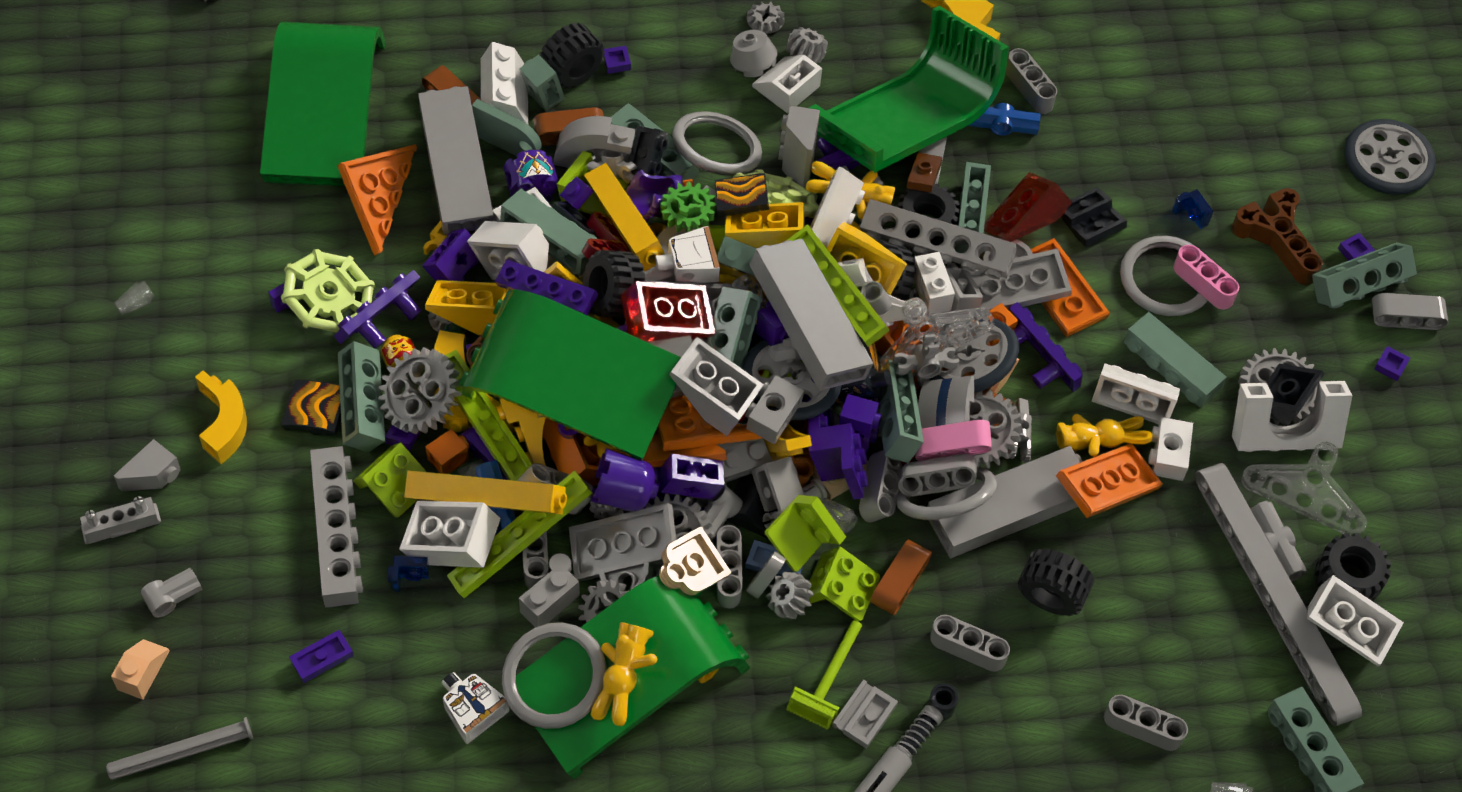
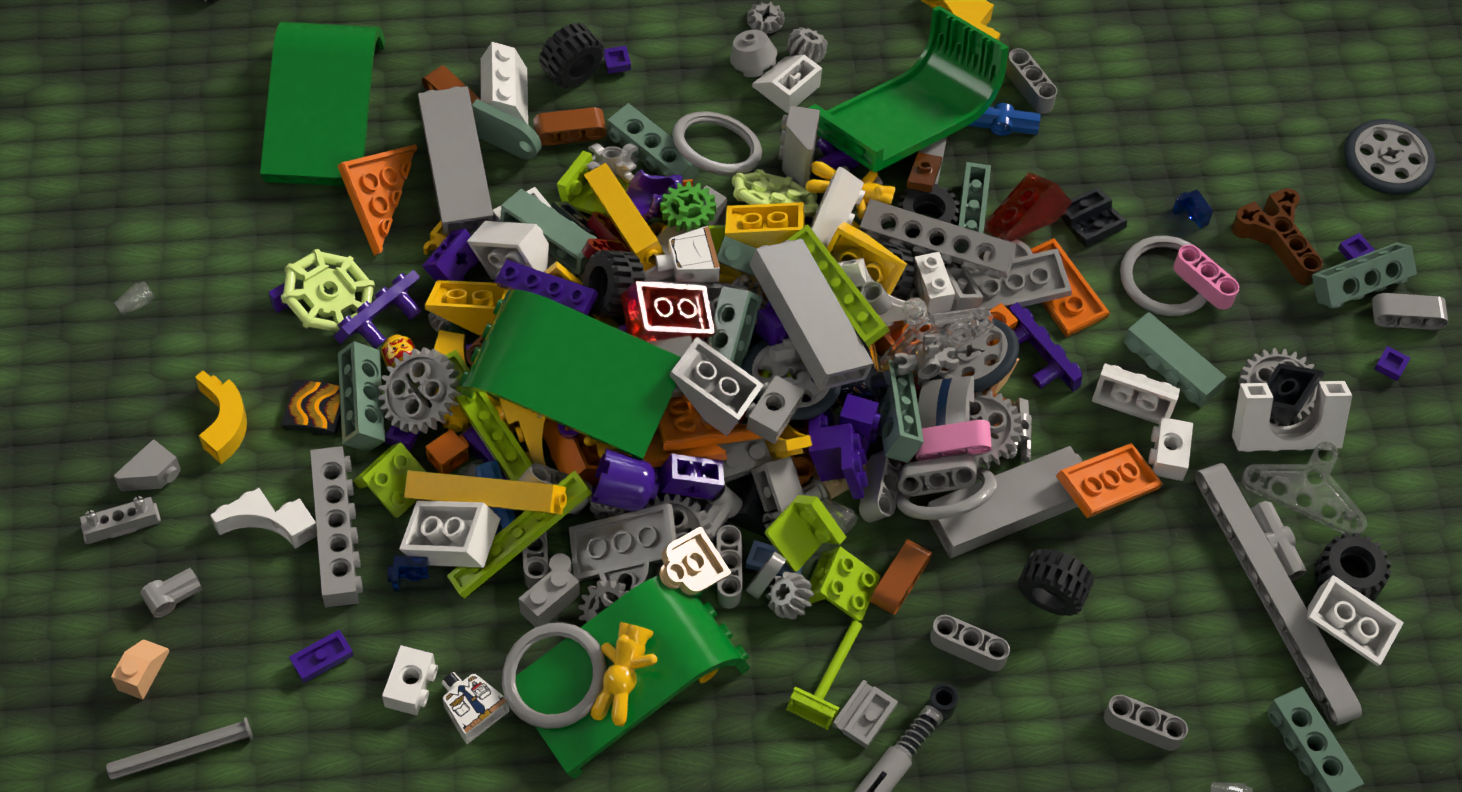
(254, 510): none -> white arch
(409, 664): none -> white brick
(531, 170): dark purple brick -> none
(542, 83): sand green brick -> none
(576, 193): dark purple plate -> none
(591, 134): light grey arch -> none
(648, 150): black bracket -> none
(741, 194): slope -> none
(1106, 433): yellow animal -> none

